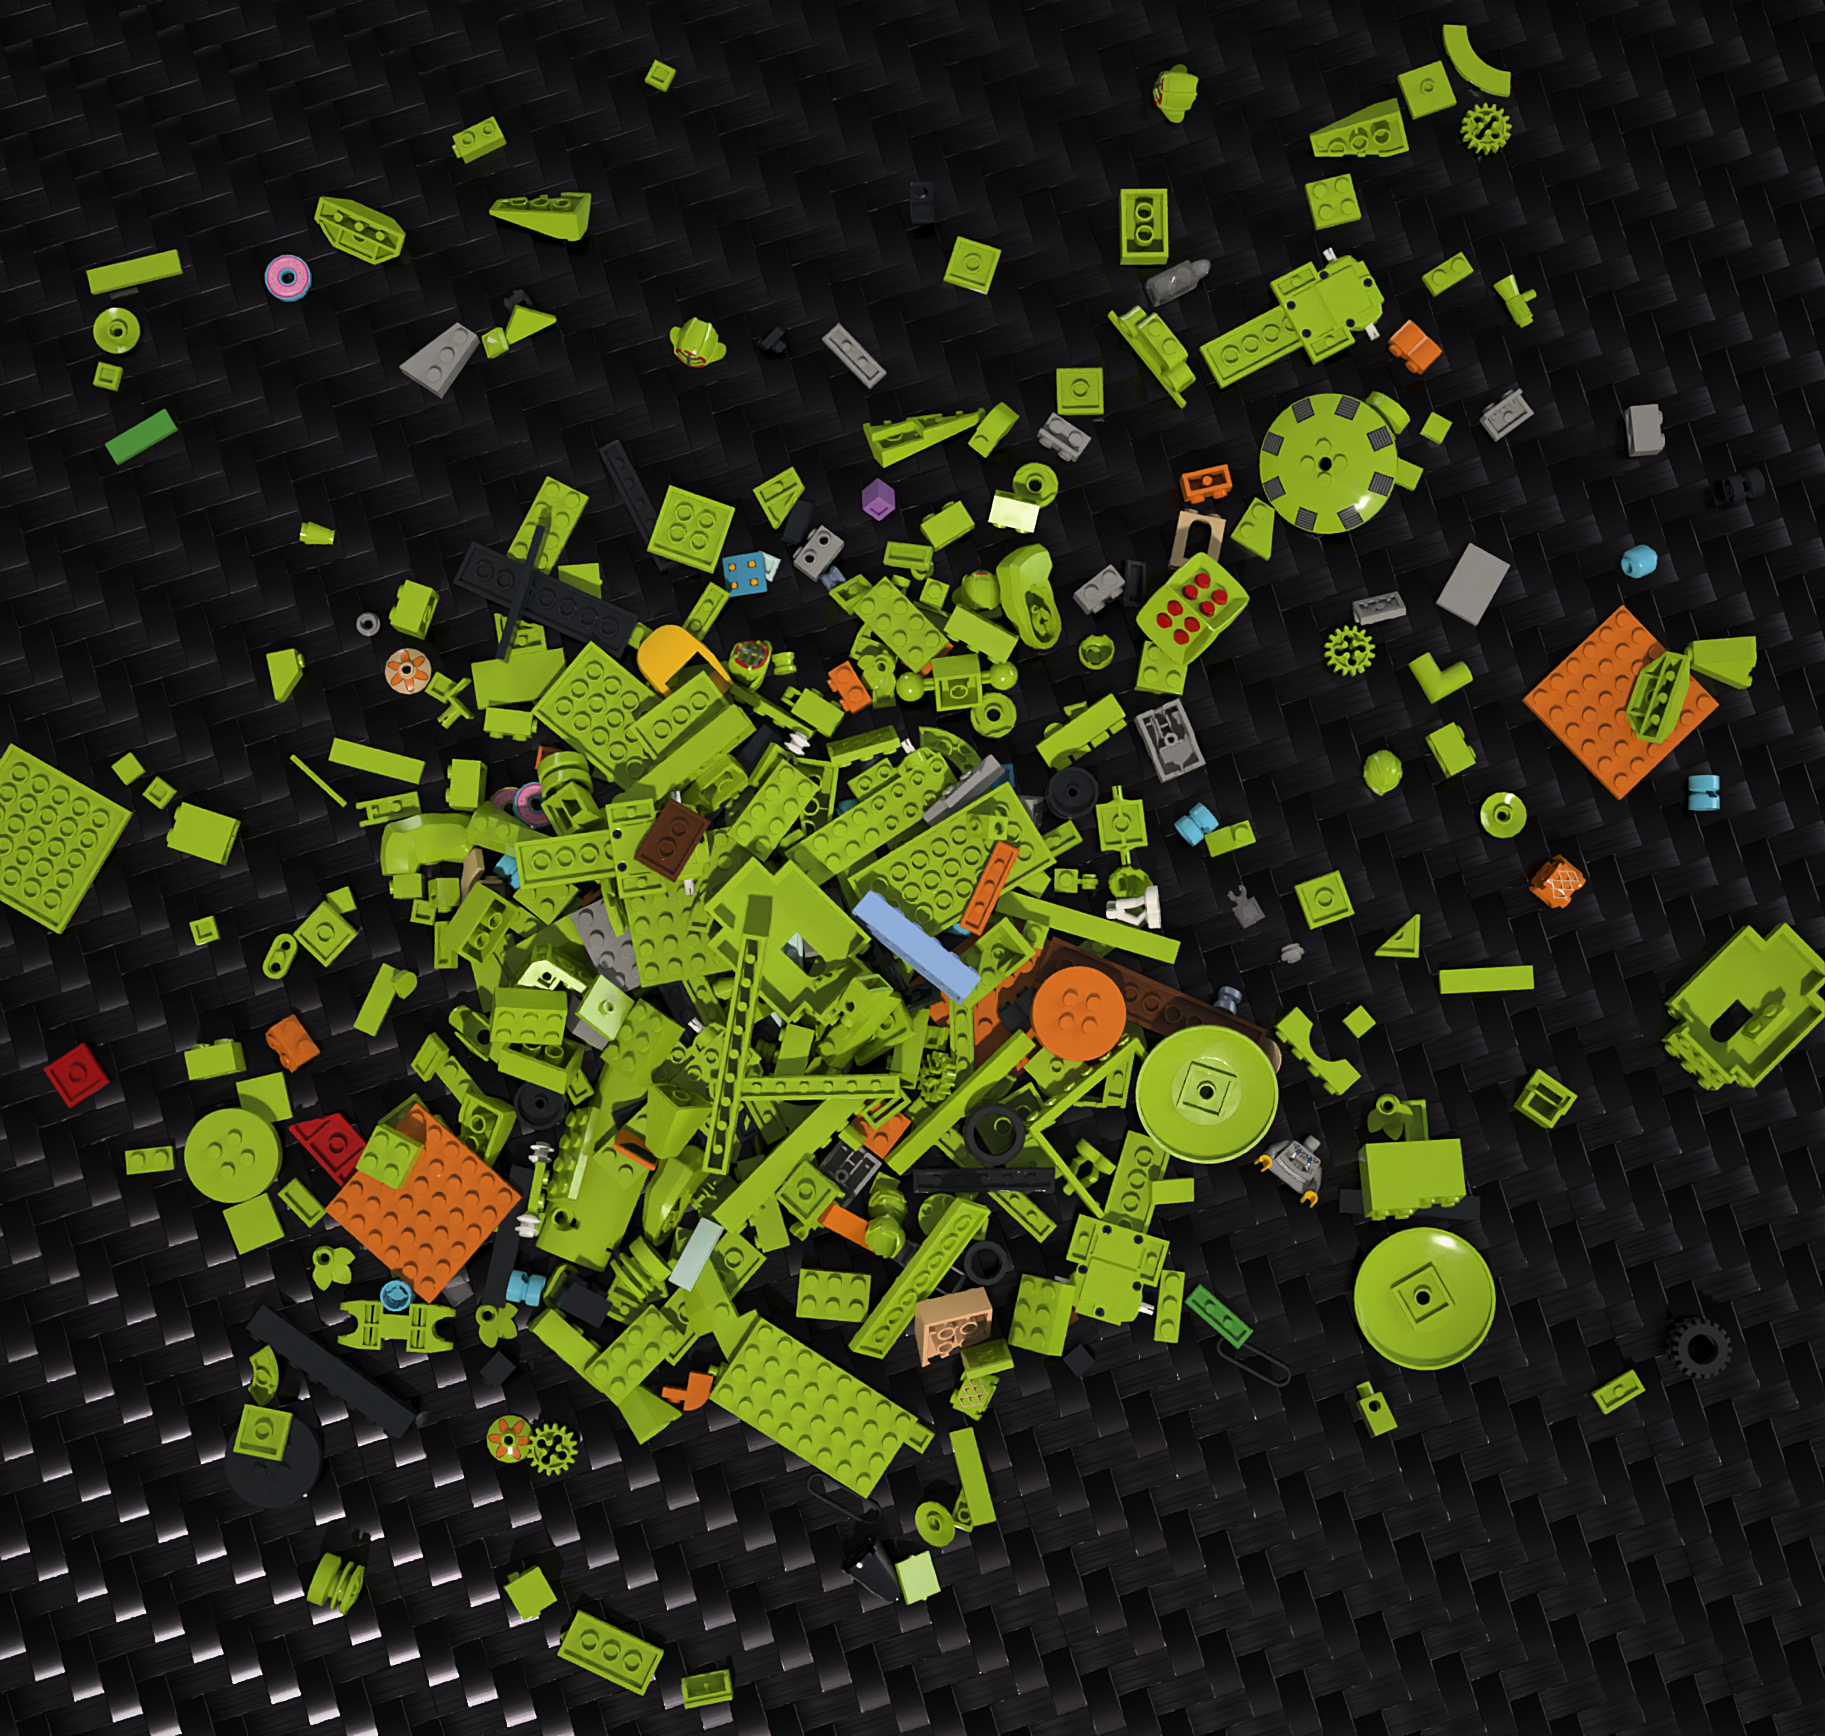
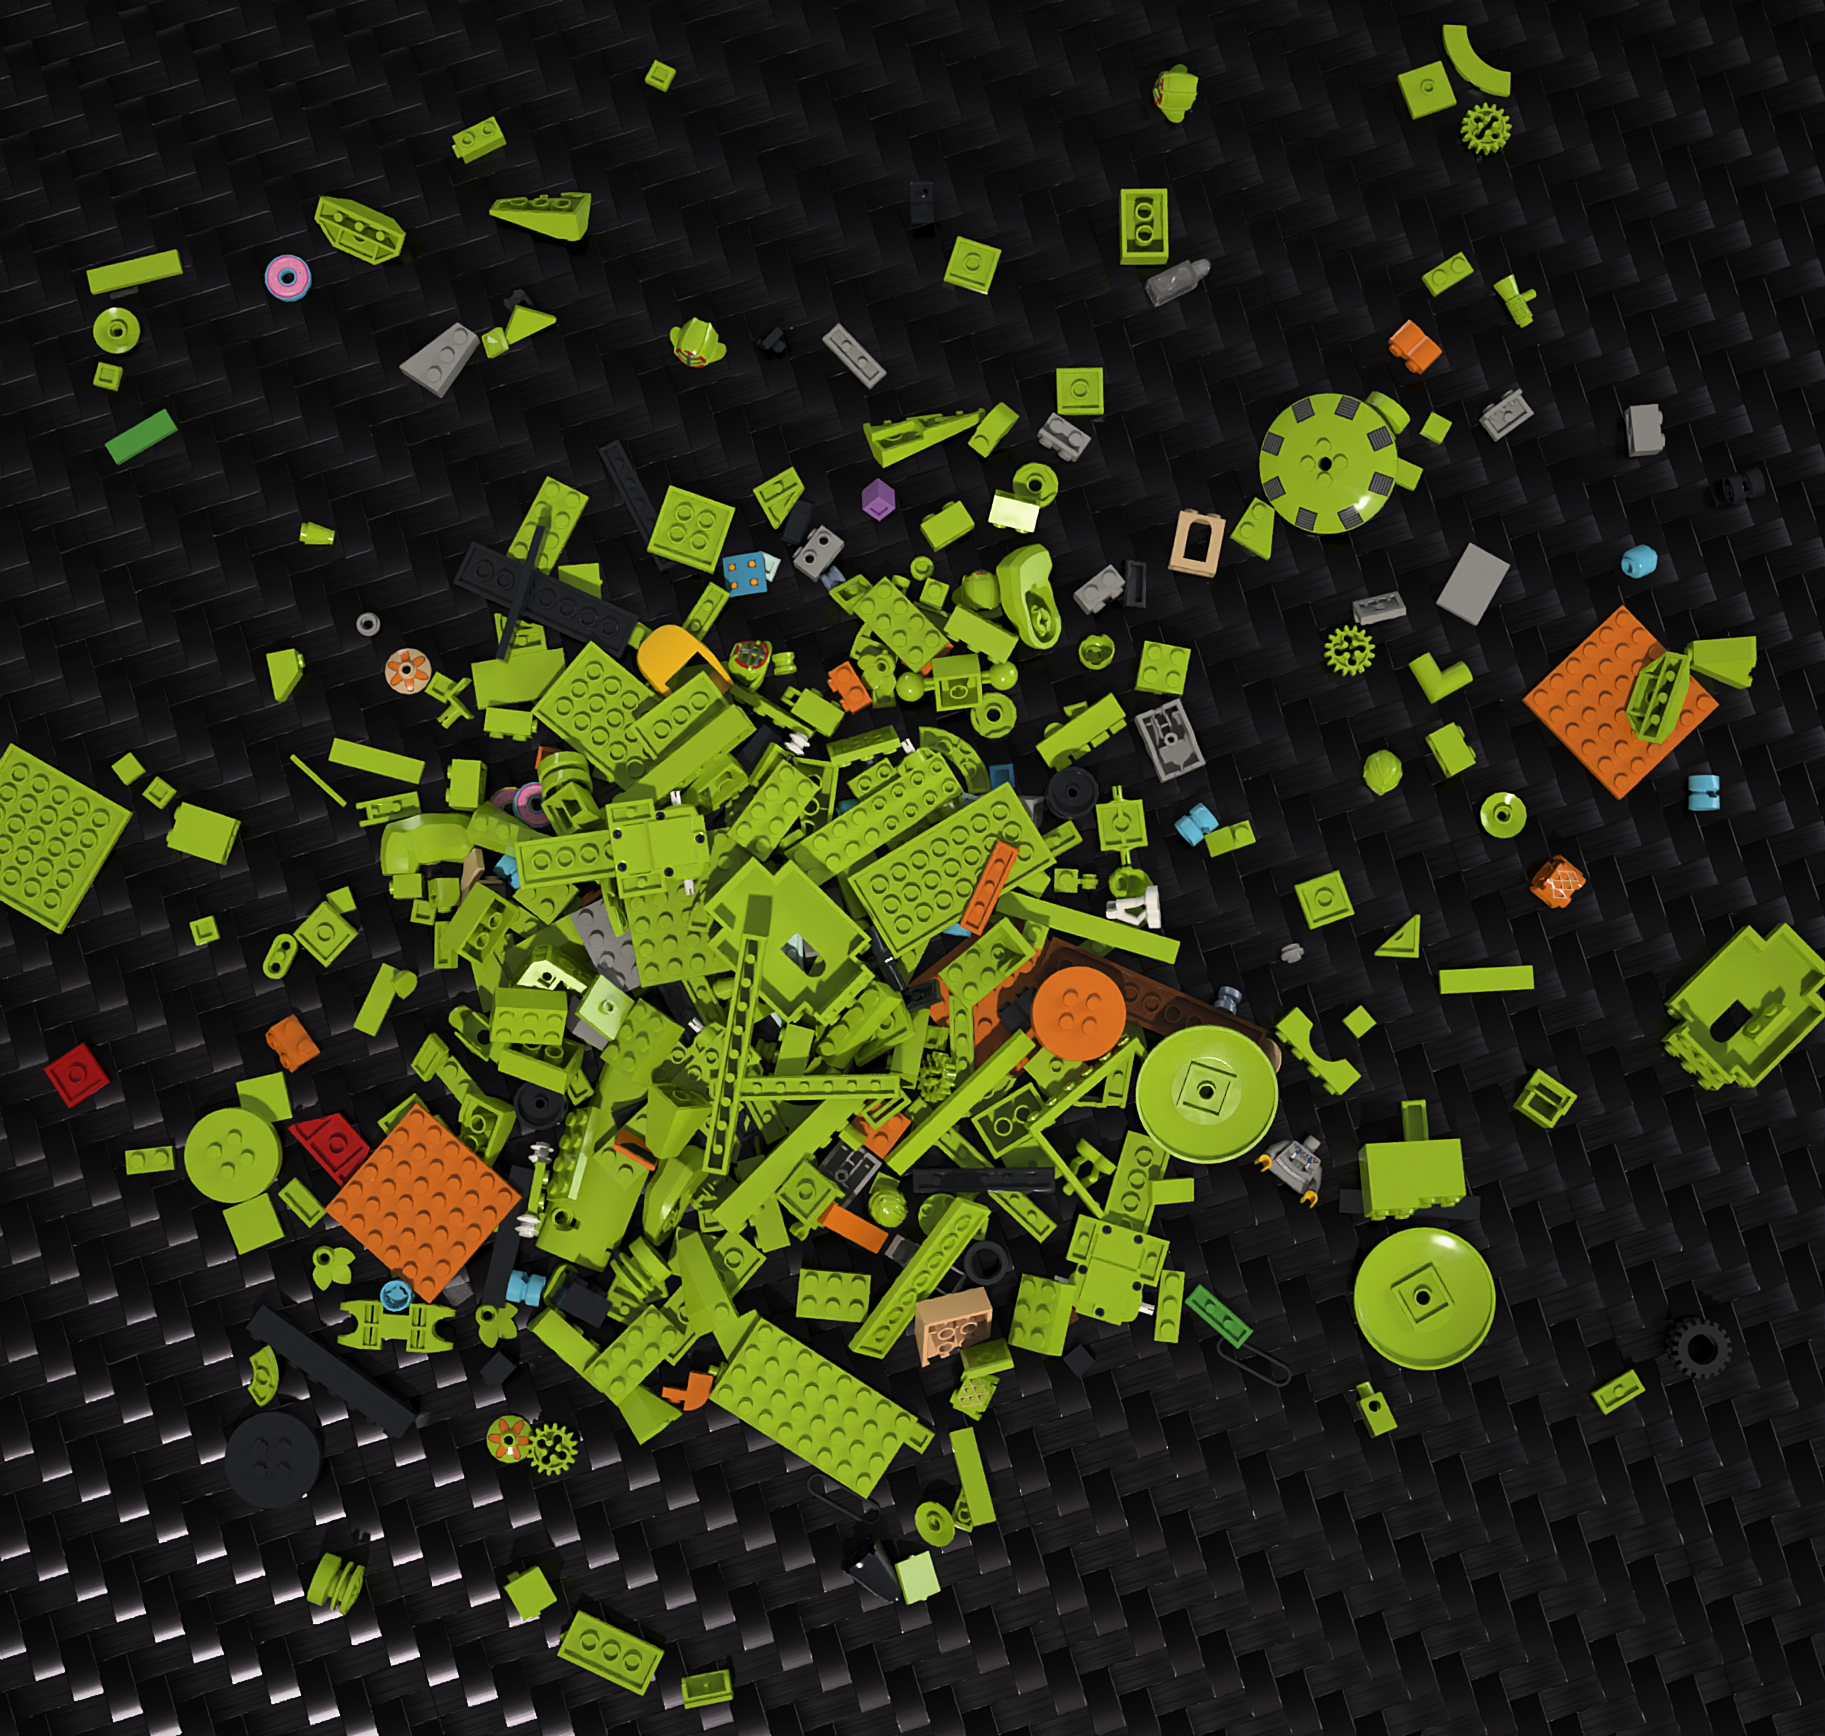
(213, 1061): lime brick -> none
(263, 1432): lime plate -> none
(390, 1156): lime brick -> none
(414, 609): lime brick -> none
(672, 840): reddish brown tile -> none
(696, 1254): light aqua tile -> none
(830, 976): lime pin -> none
(863, 998): lime torso -> none
(885, 1236): lime hair -> none
(908, 555): lime tile -> none
(915, 947): light blue brick -> none
(959, 796): light grey bracket -> none
(983, 827): lime bracket -> none
(1019, 1133): black tyre -> none
(1157, 349): lime brick -> none
(1192, 608): lime piece -> none
(1206, 483): orange brick -> none
(1247, 909): clear plate -> none
(1313, 313): lime piece -> none
(1332, 201): lime plate -> none
(1366, 132): lime wedge -> none
(1390, 1120): lime plate -> none

